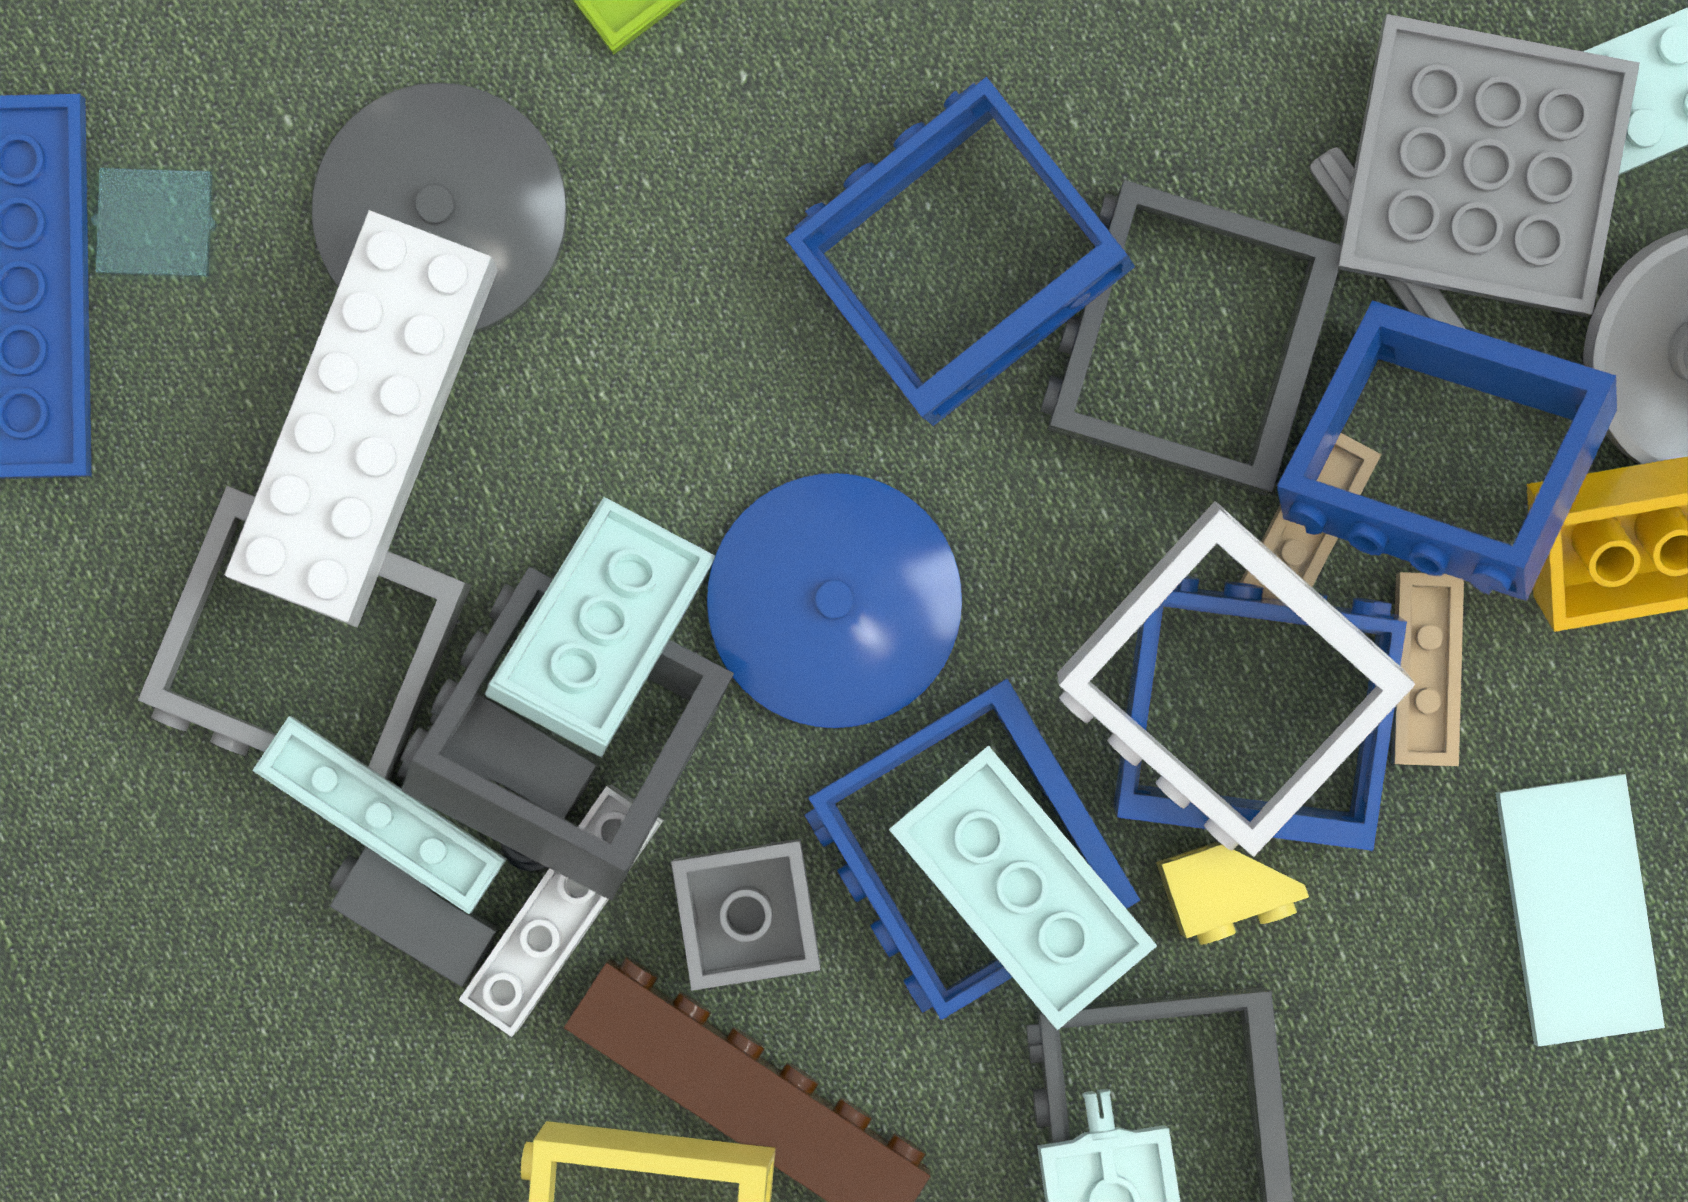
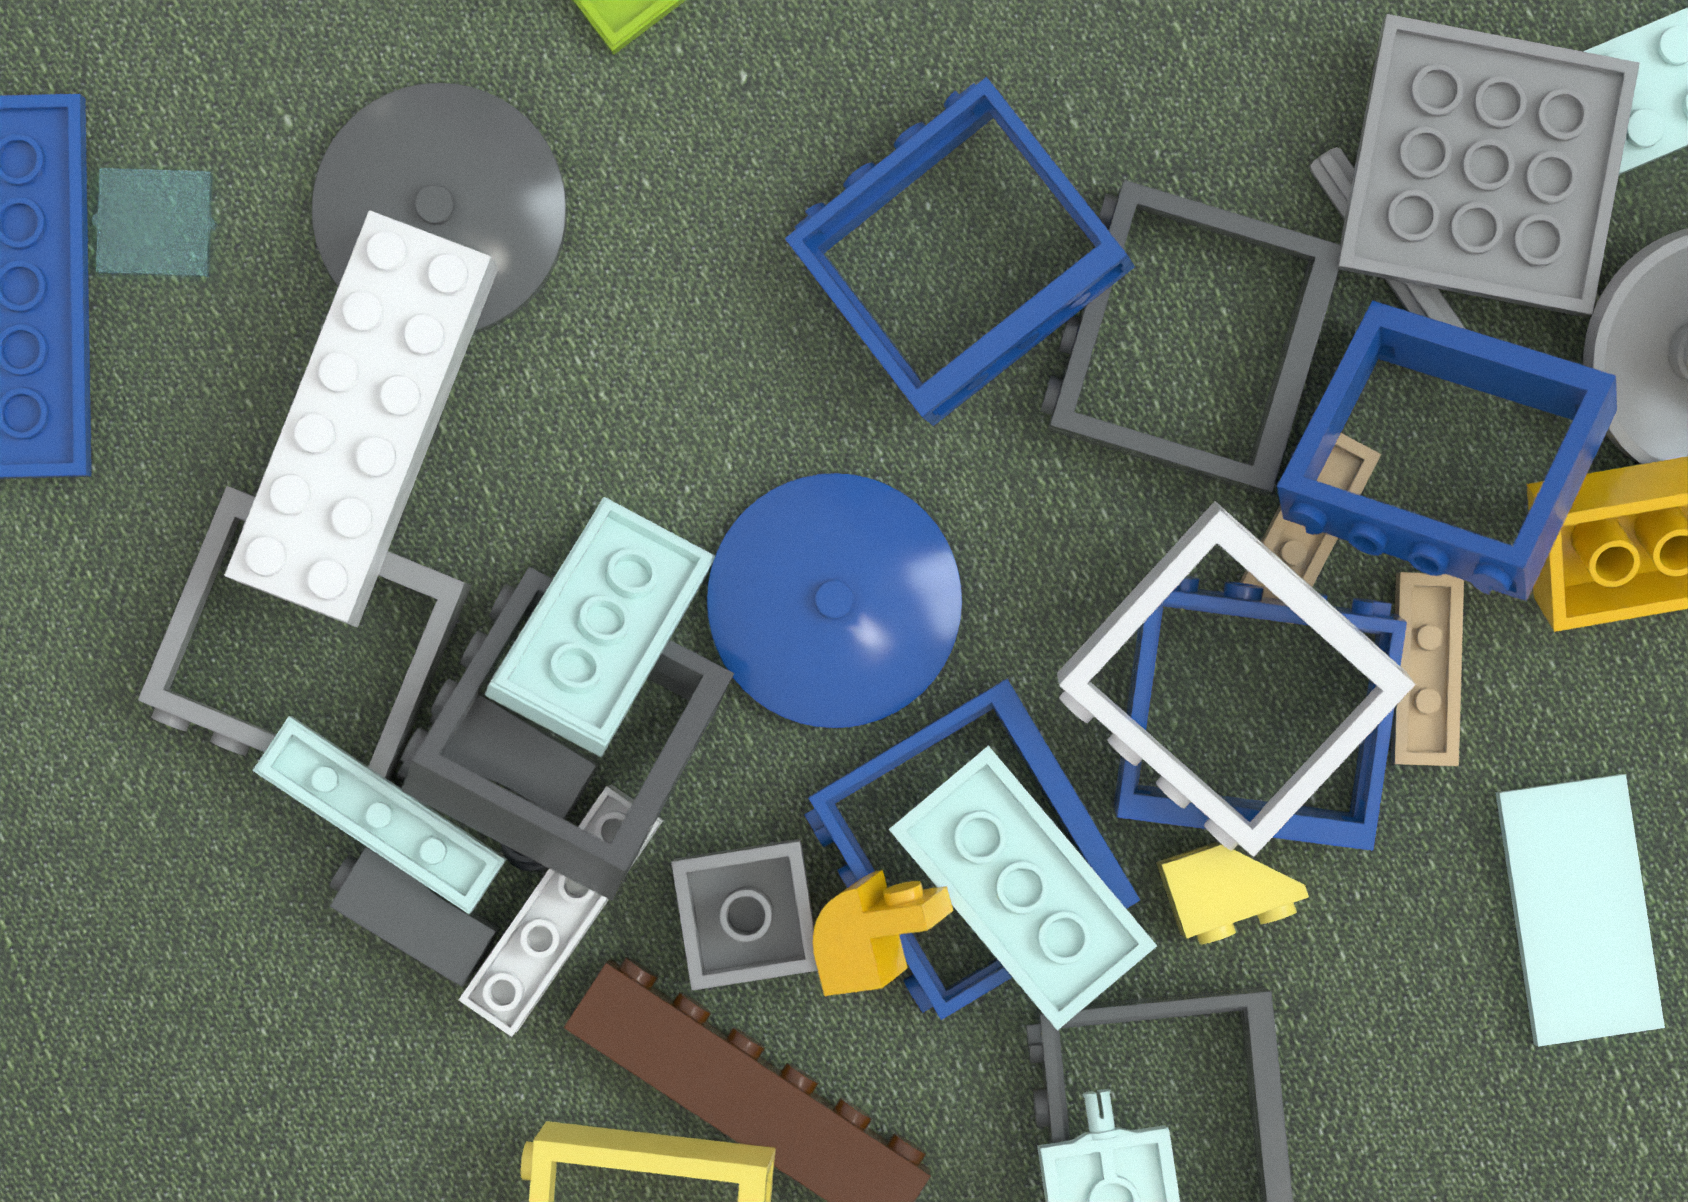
(860, 929): none -> yellow brick

